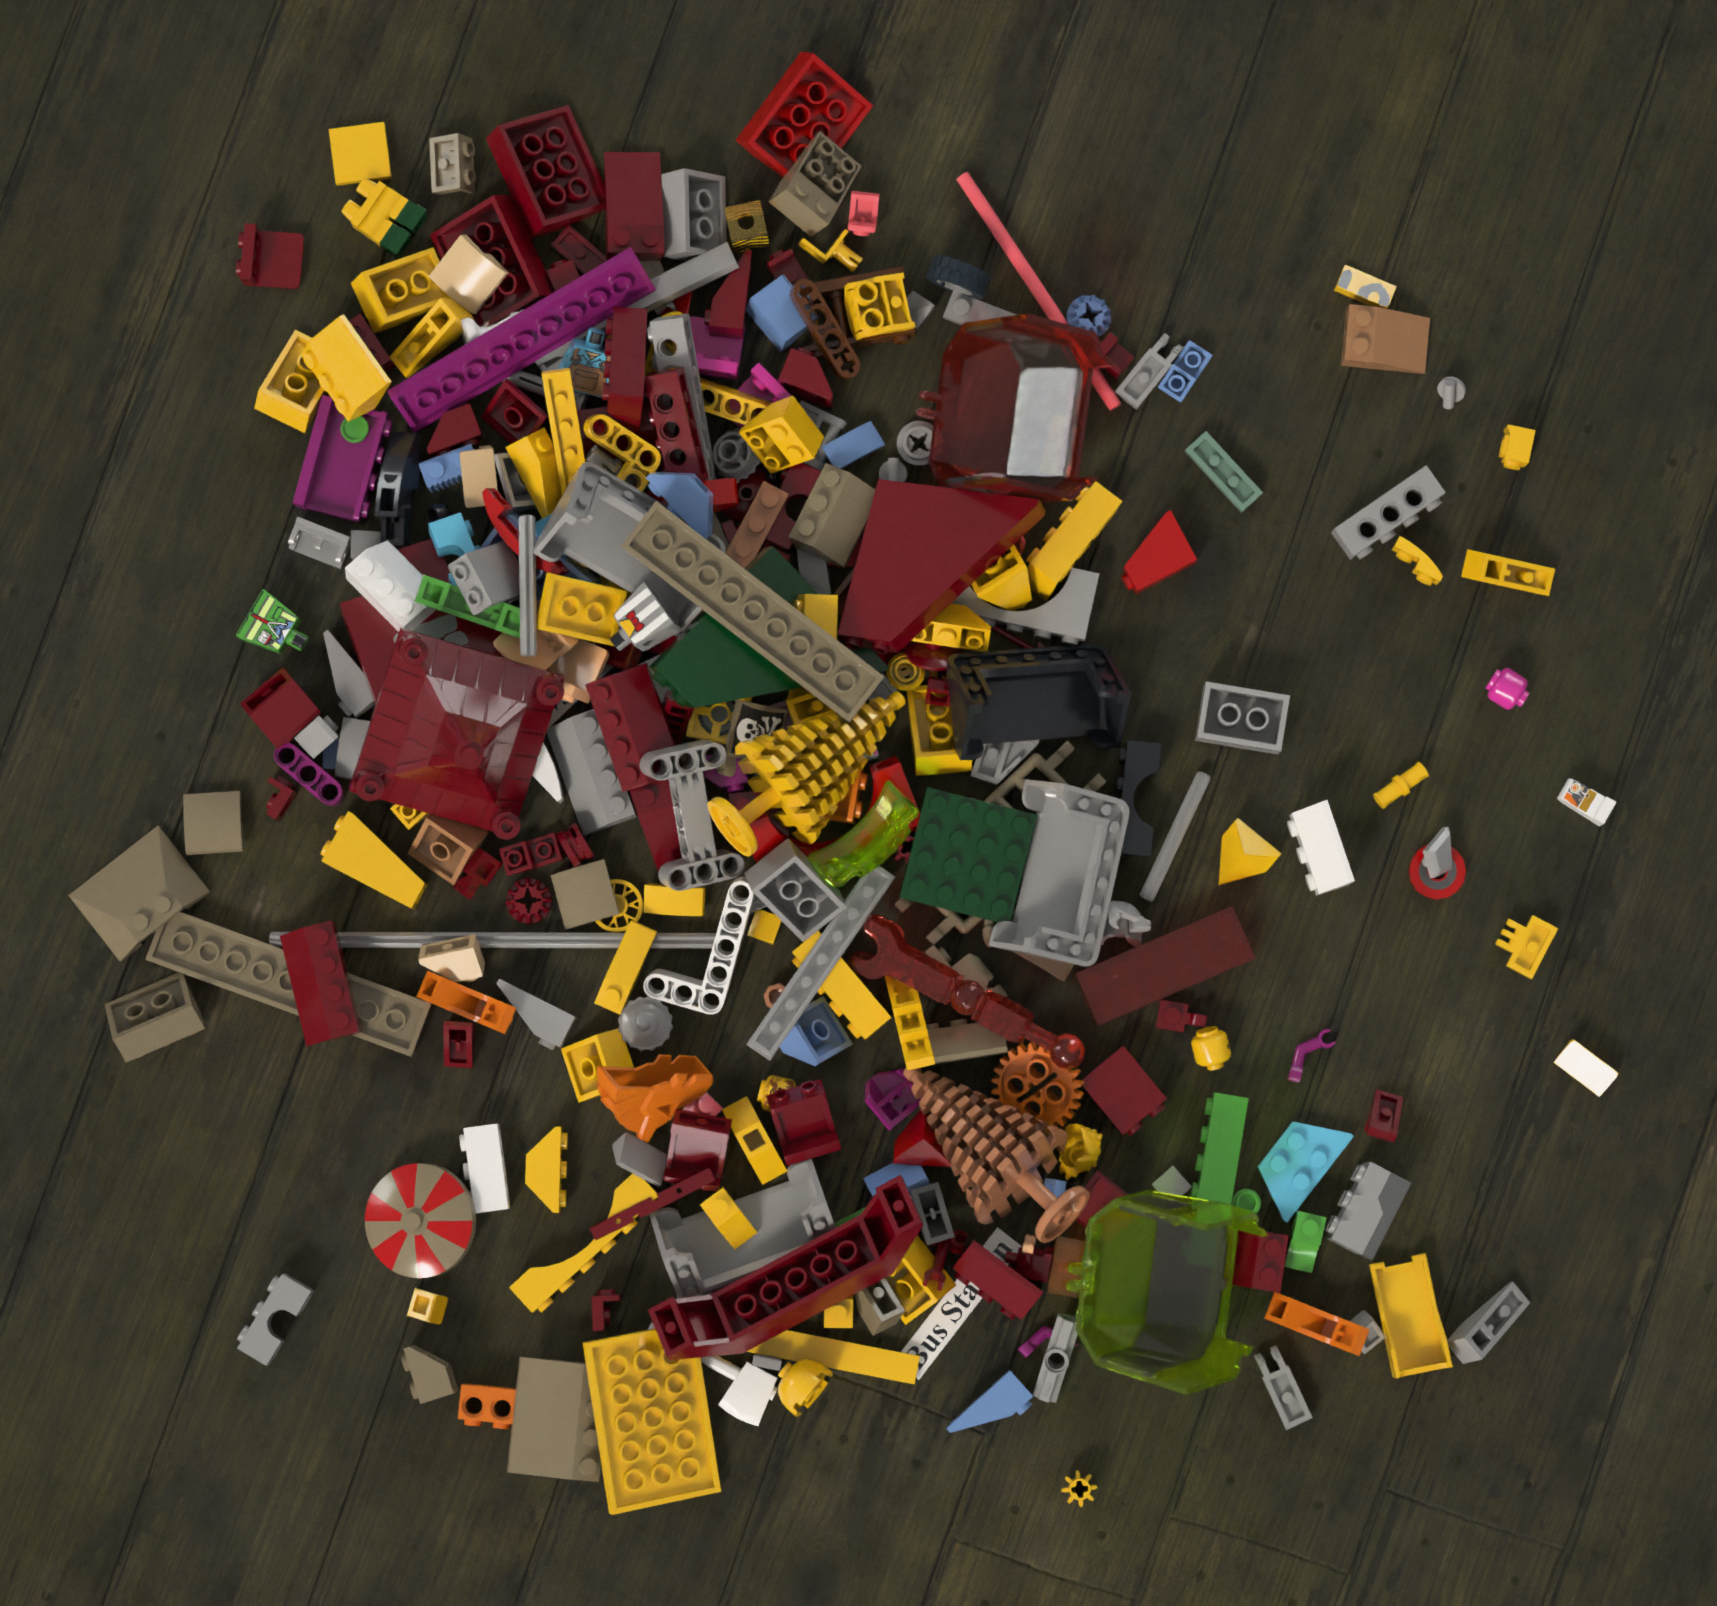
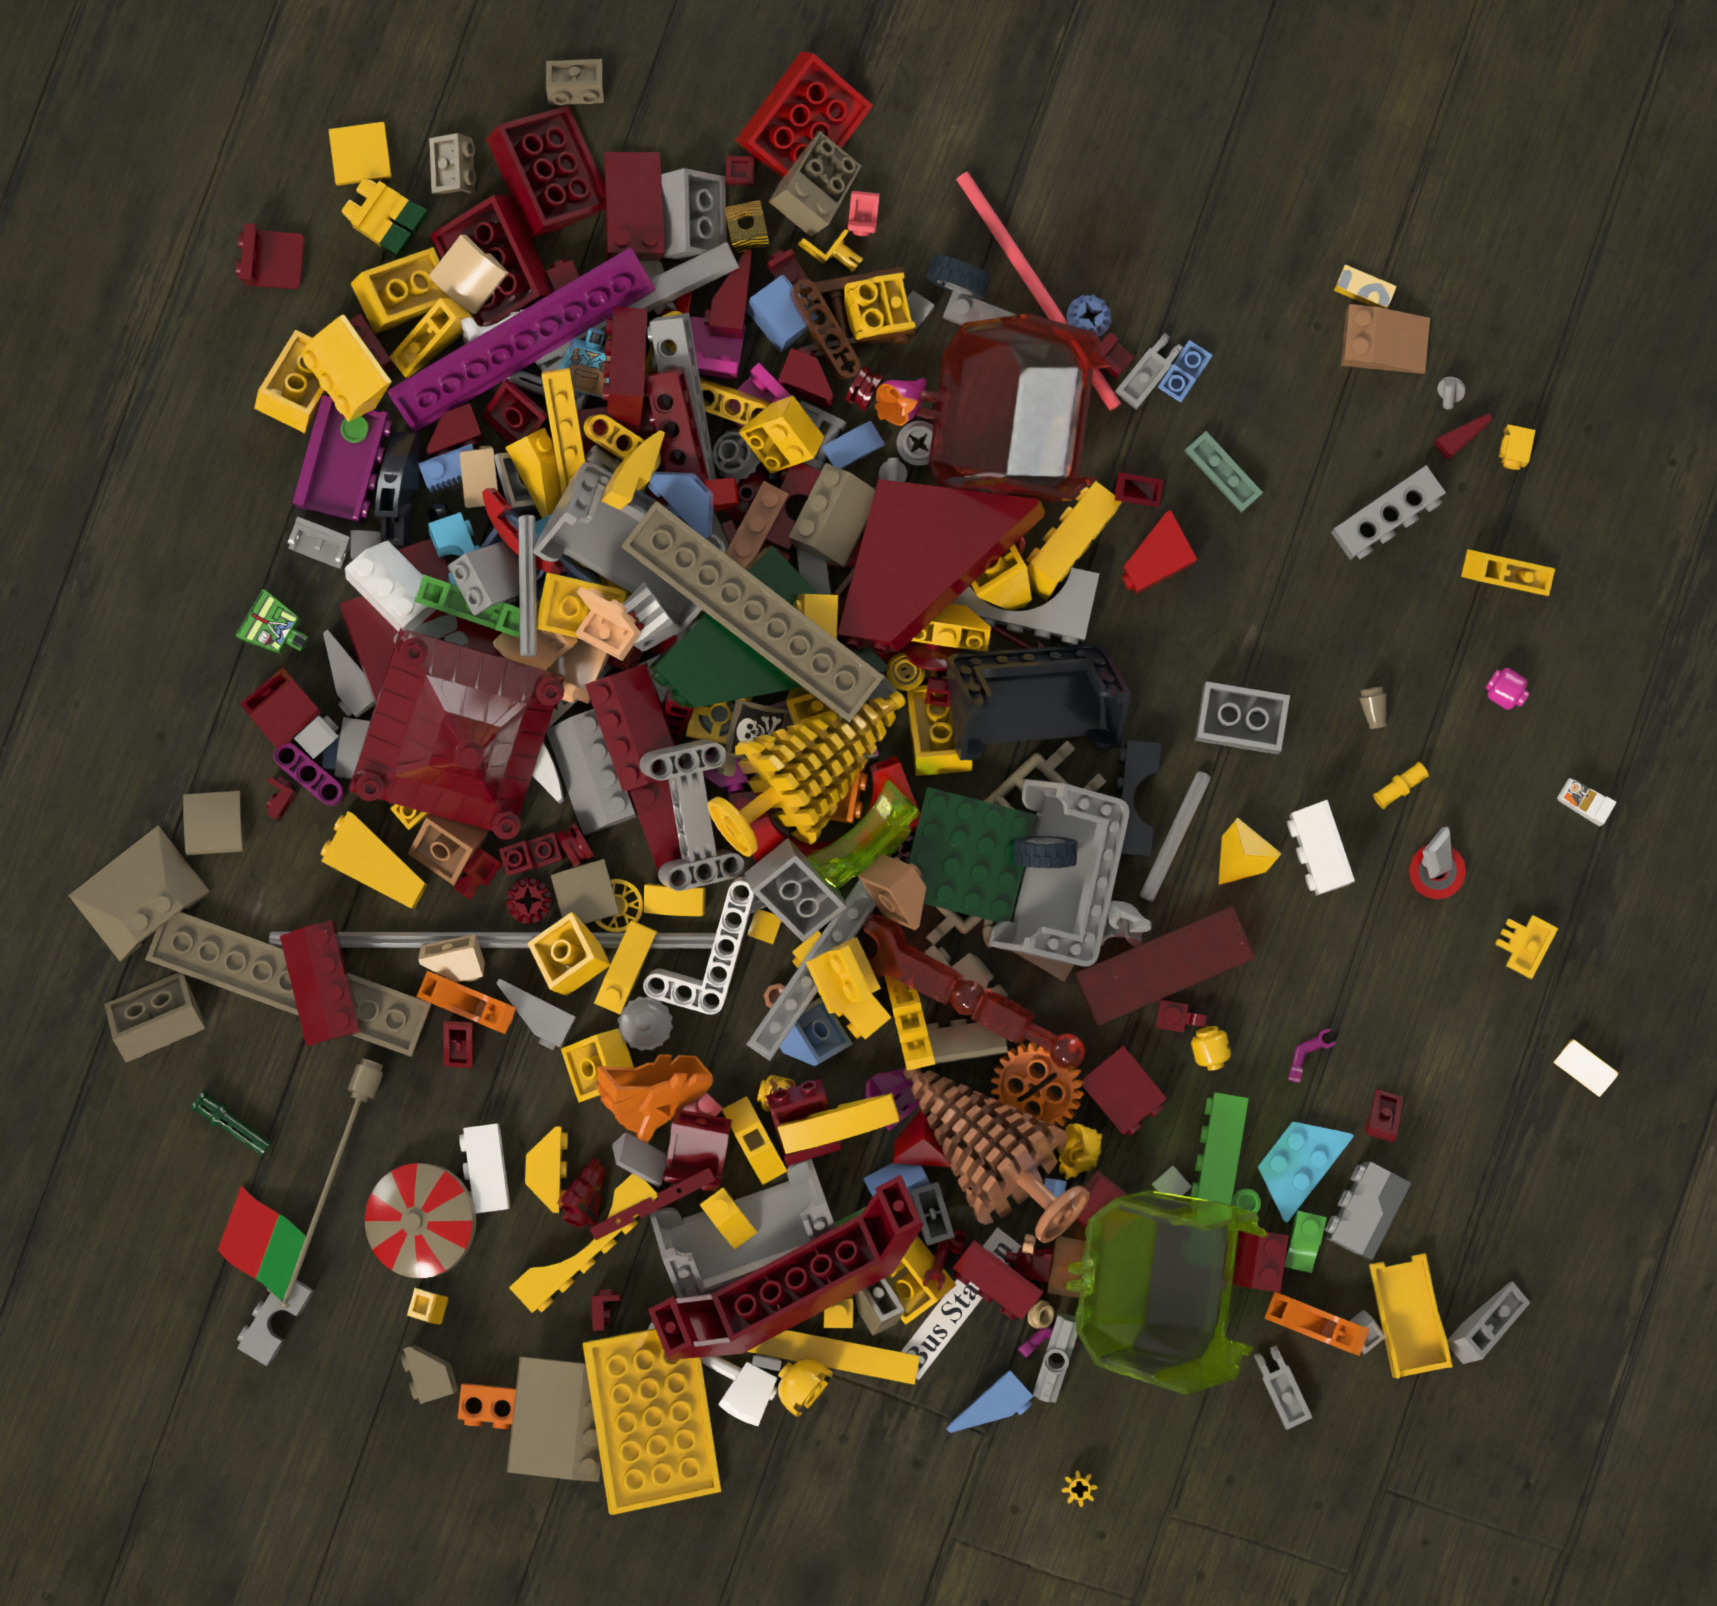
(219, 1116): none -> dark green pin
(267, 1242): none -> flag
(568, 954): none -> yellow slope
(574, 82): none -> dark tan bracket
(575, 247): dark red tile -> none
(583, 1196): none -> dark red rock
(607, 625): none -> light nougat bracket
(633, 472): none -> yellow slope
(740, 170): none -> dark red tile
(839, 1123): none -> yellow slope
(843, 975): none -> yellow bracket
(864, 388): none -> dark red wheel
(895, 889): none -> medium nougat slope
(899, 400): none -> orange hat
(1000, 760): light grey wing -> none
(1040, 1314): none -> tan plate
(1045, 852): none -> black wheel
(1138, 490): none -> dark red slope
(1374, 706): none -> dark tan cone
(1424, 569): yellow slope -> none
(1456, 439): none -> dark red slope

